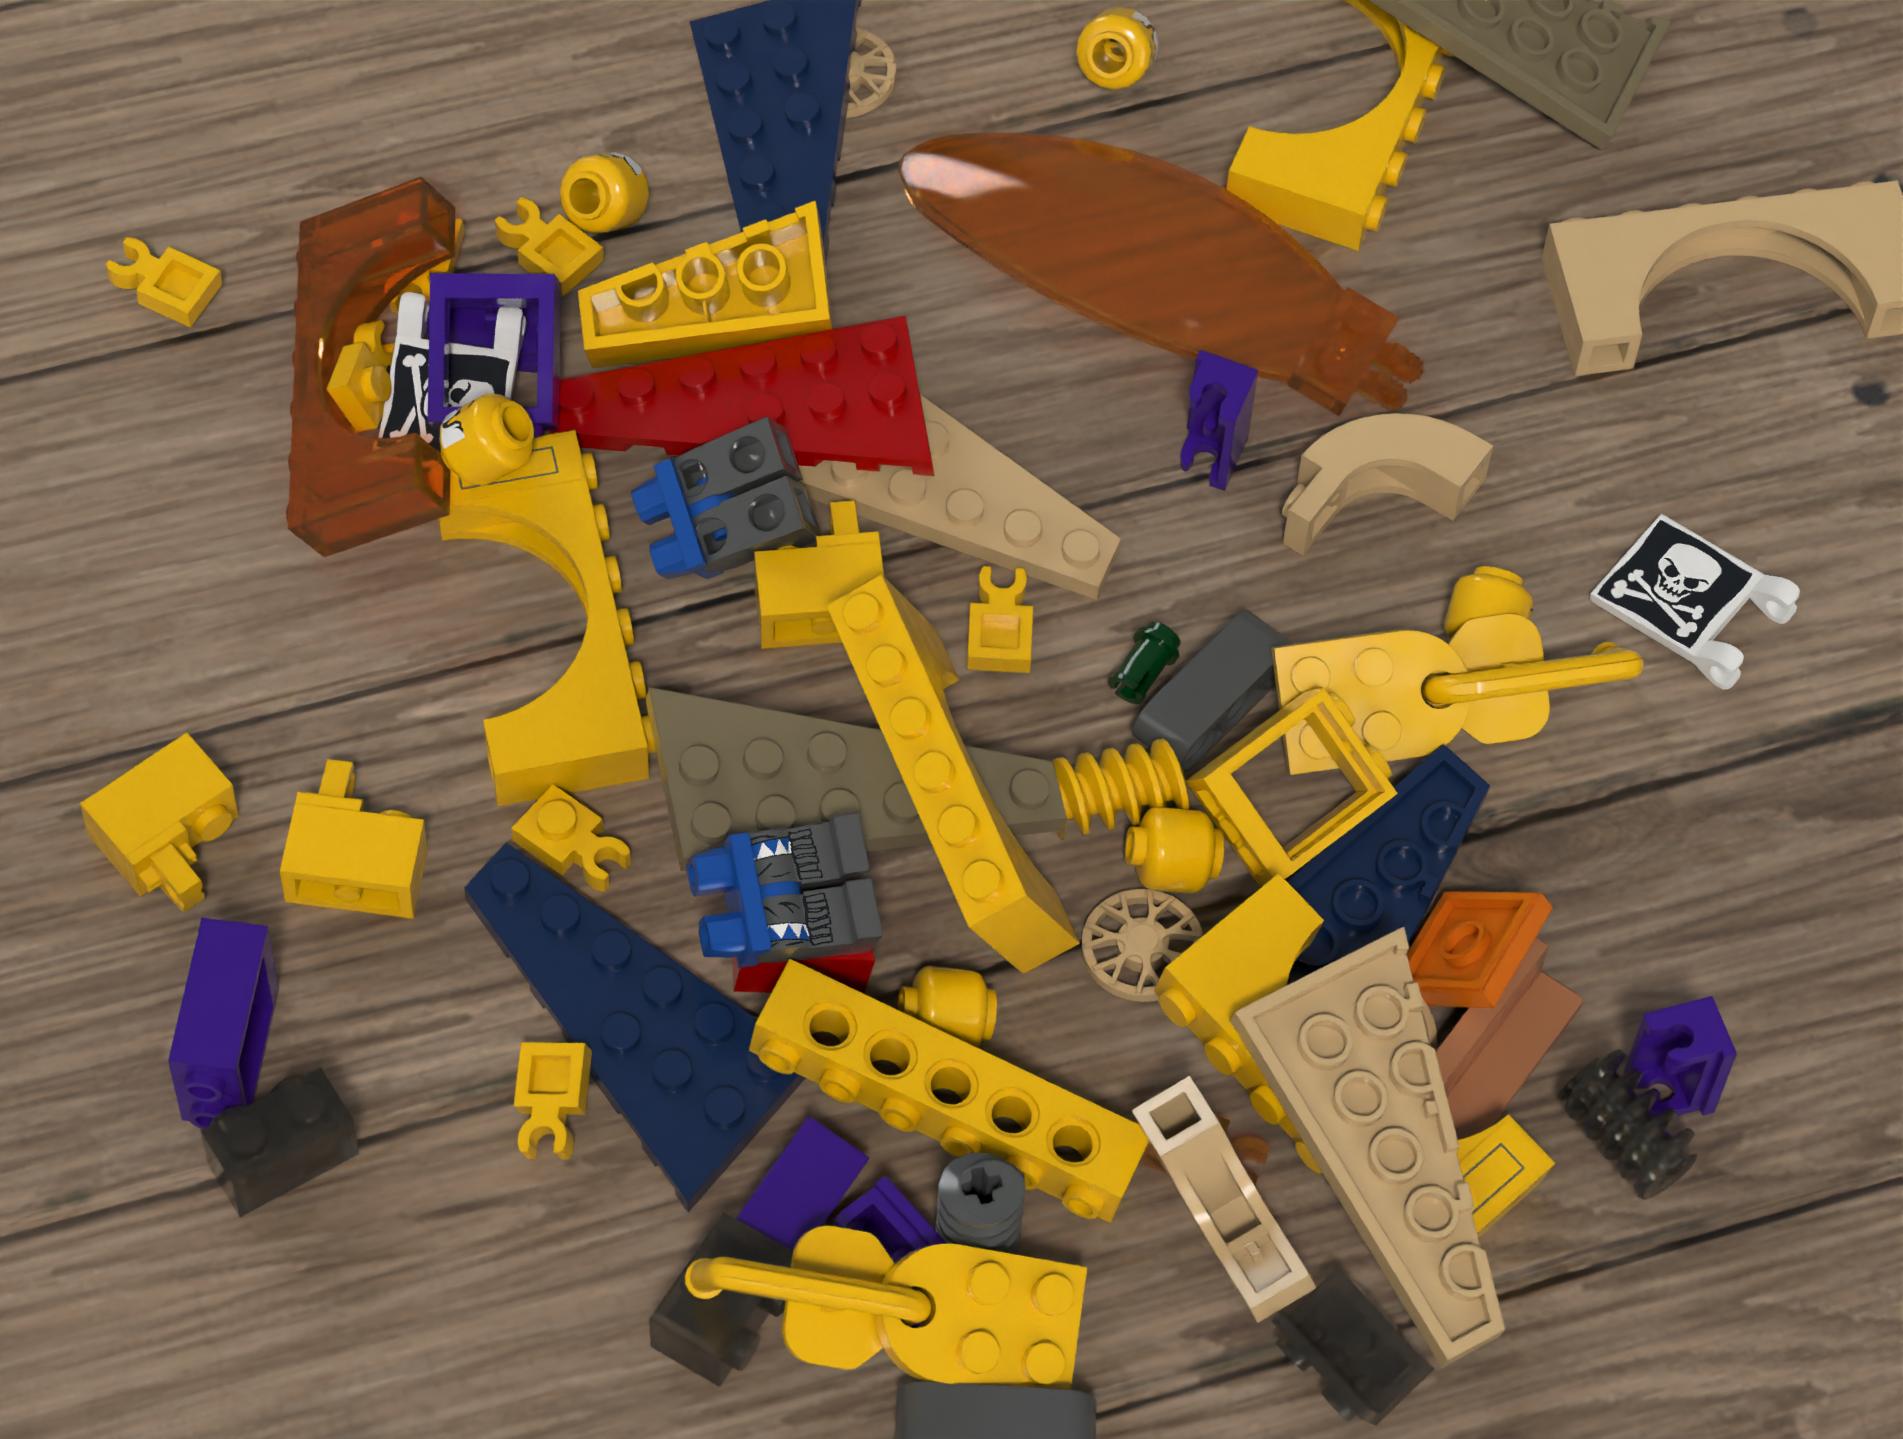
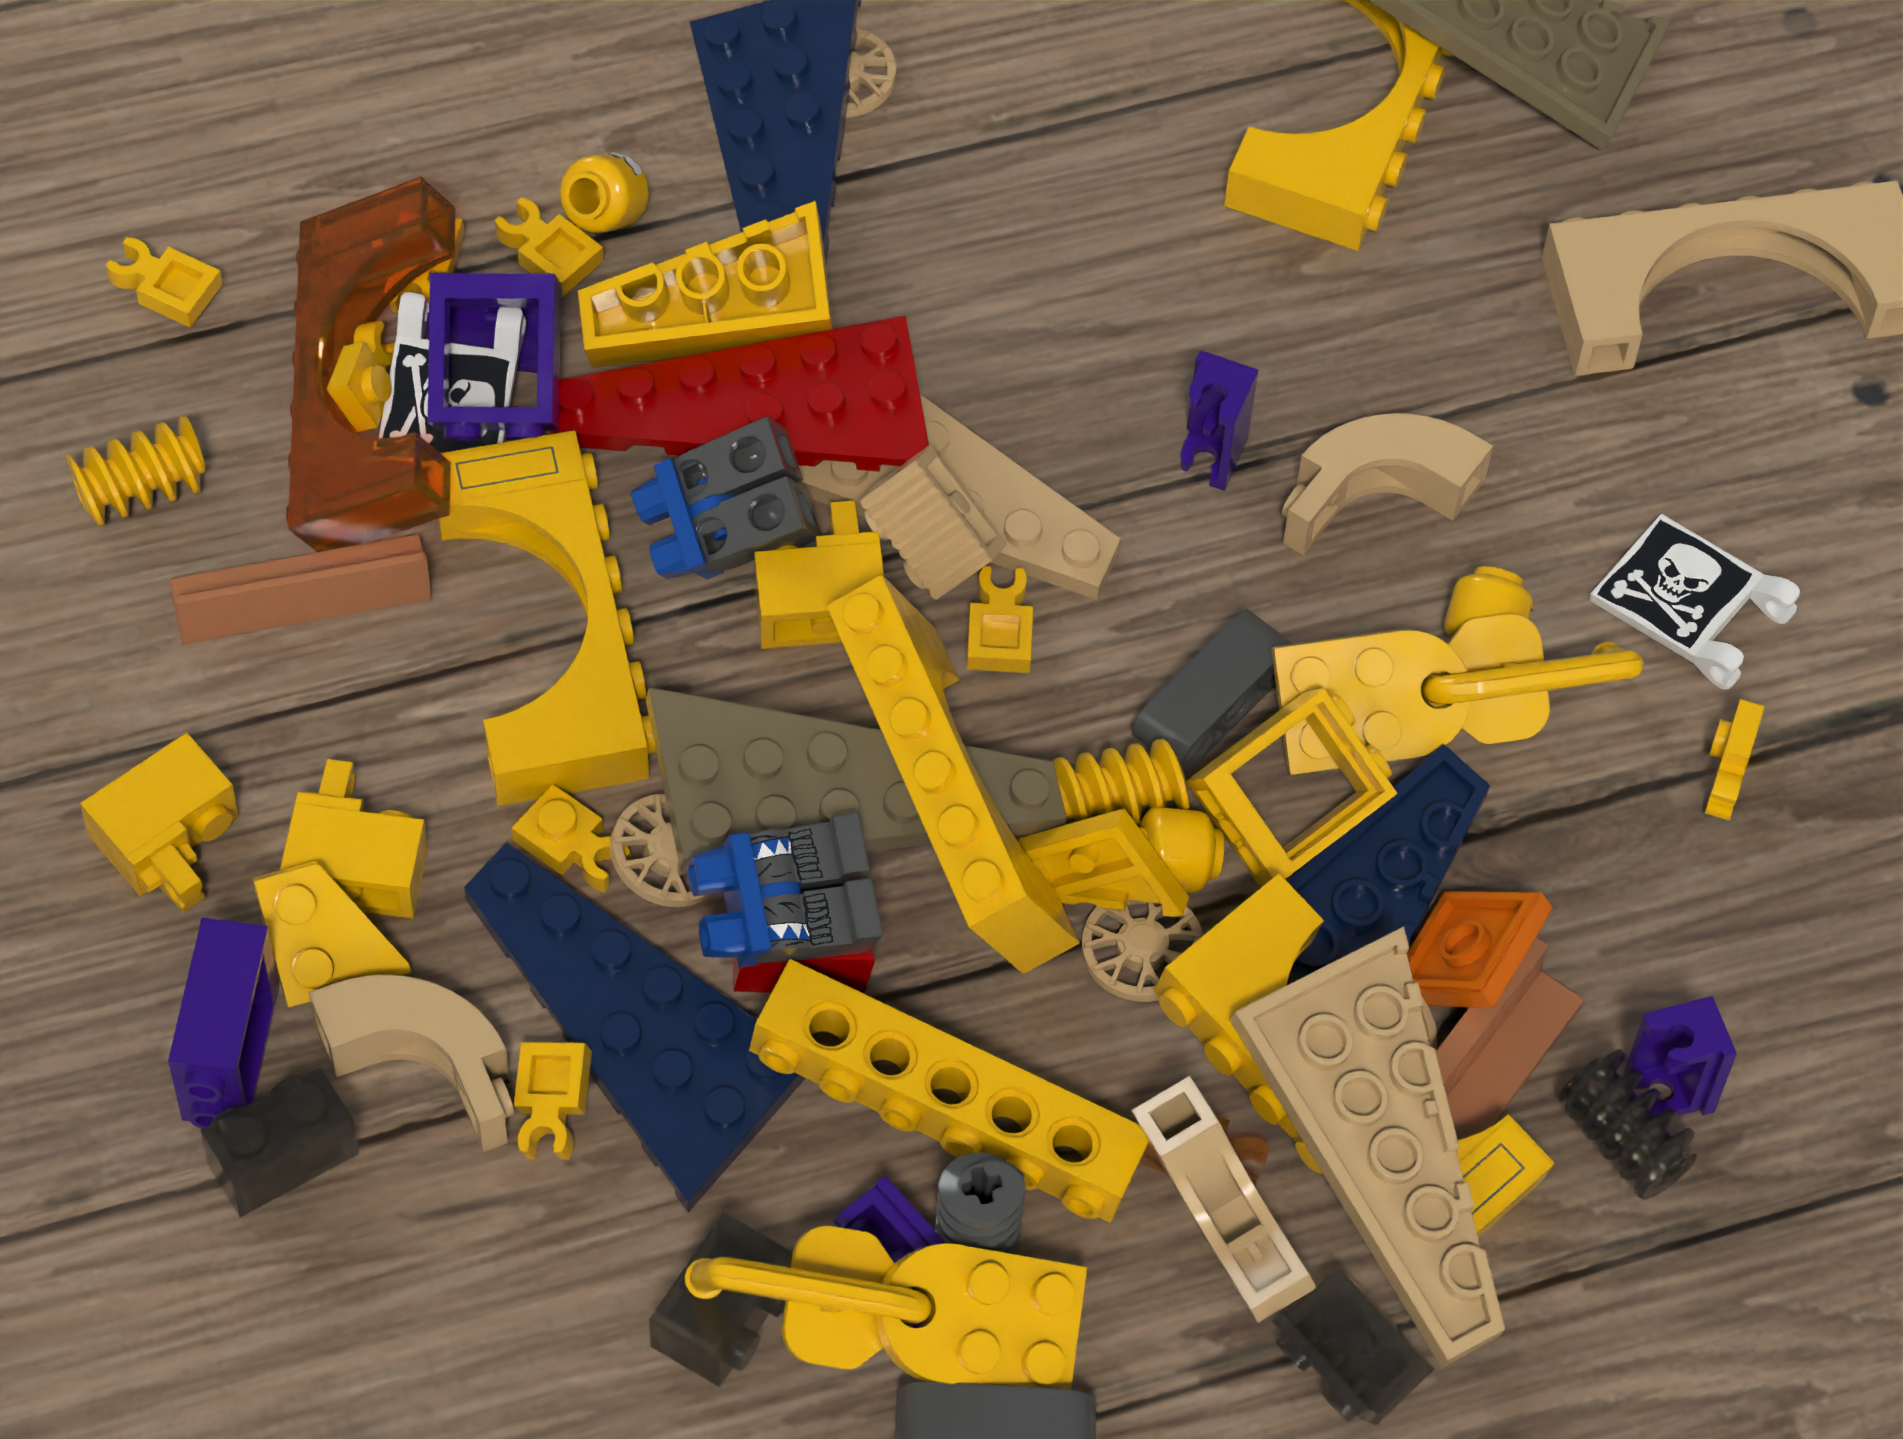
(138, 471): none -> yellow piece
(301, 589): none -> nougat panel
(319, 933): none -> yellow wing
(420, 1022): none -> tan arch
(486, 439): yellow head -> none
(658, 854): none -> tan wheel
(803, 1185): dark purple hinge -> none
(931, 523): none -> tan brick
(952, 1002): yellow head -> none
(1100, 55): yellow head -> none
(1104, 864): none -> yellow wing
(1152, 651): dark green pin -> none
(1158, 259): clear orange windscreen -> none
(1733, 746): none -> yellow plate

